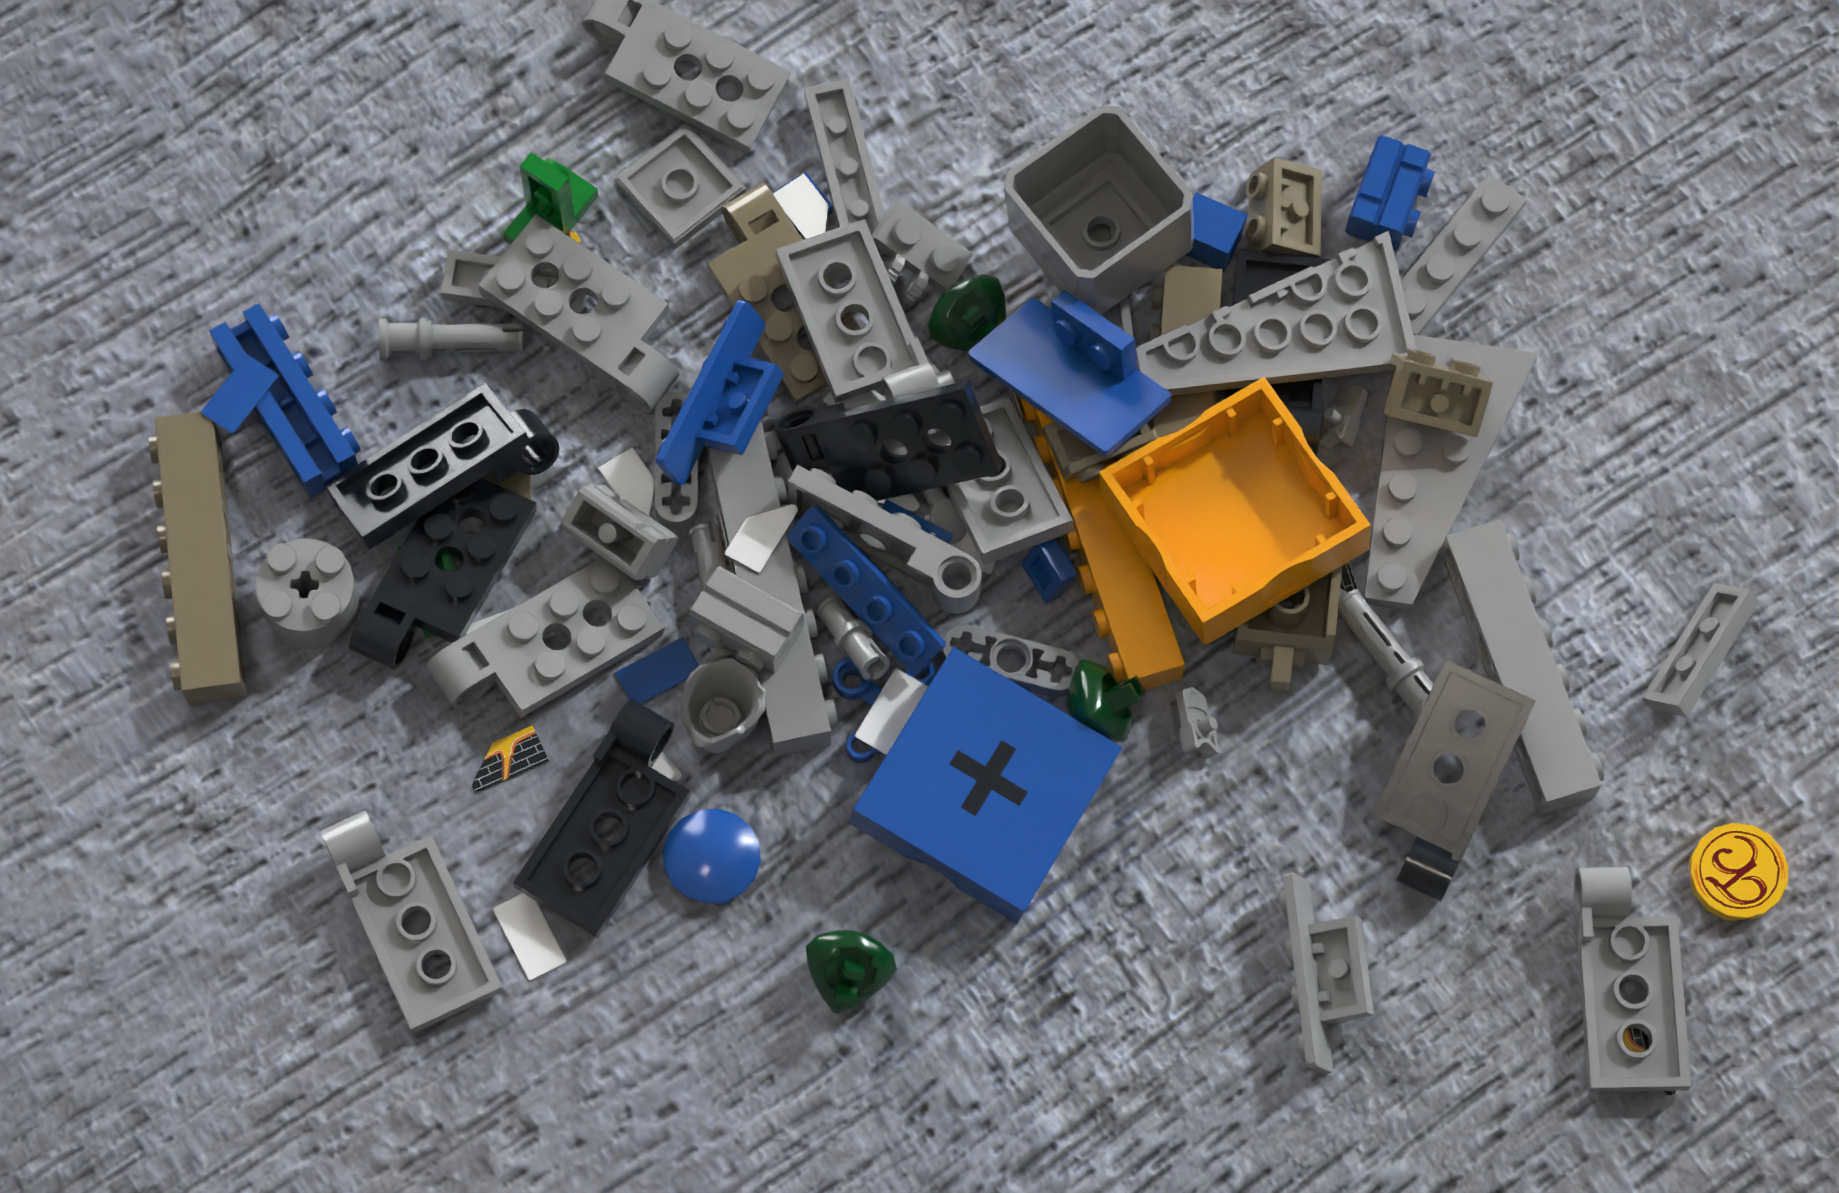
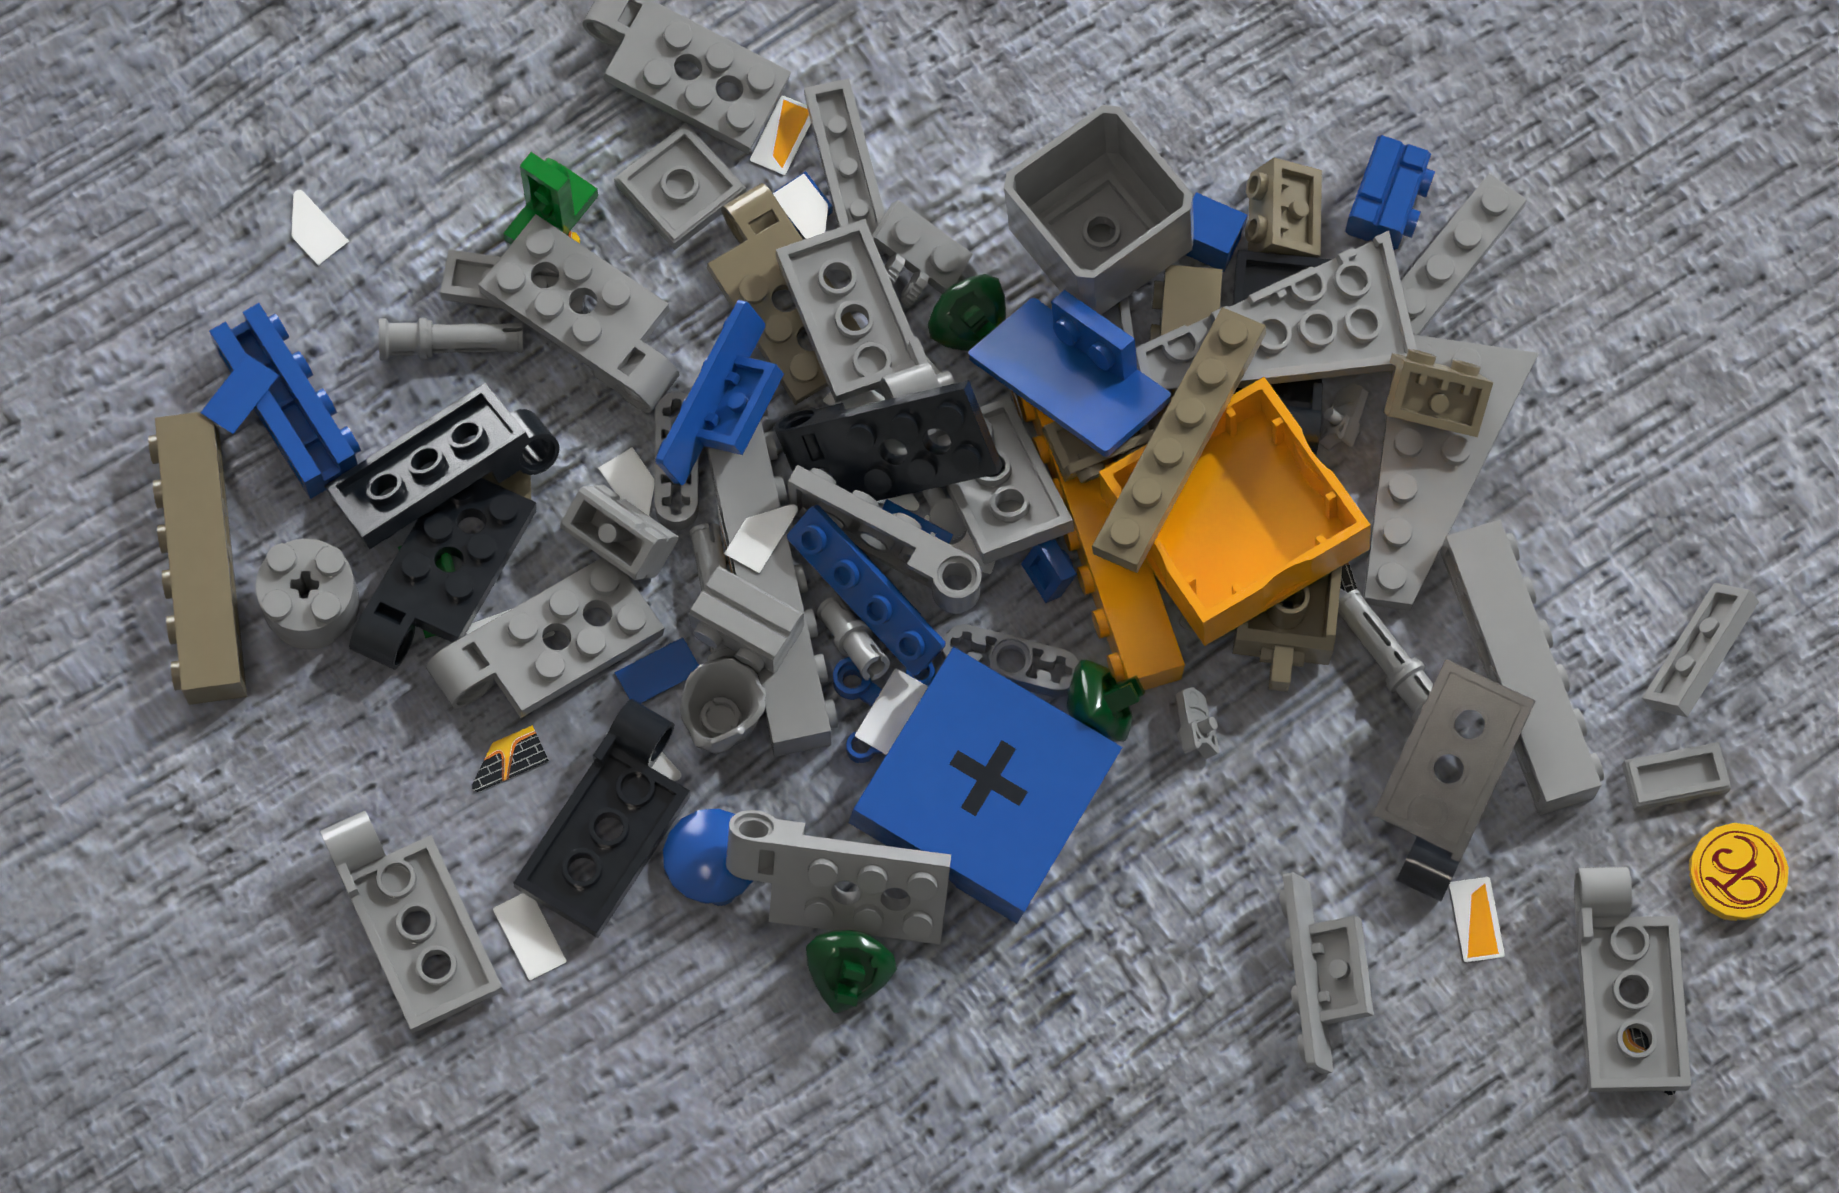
(314, 230): none -> white sticker
(782, 135): none -> sticker
(808, 867): none -> light grey hinge
(1179, 440): none -> dark tan plate
(1476, 919): none -> sticker
(1676, 776): none -> light grey tile

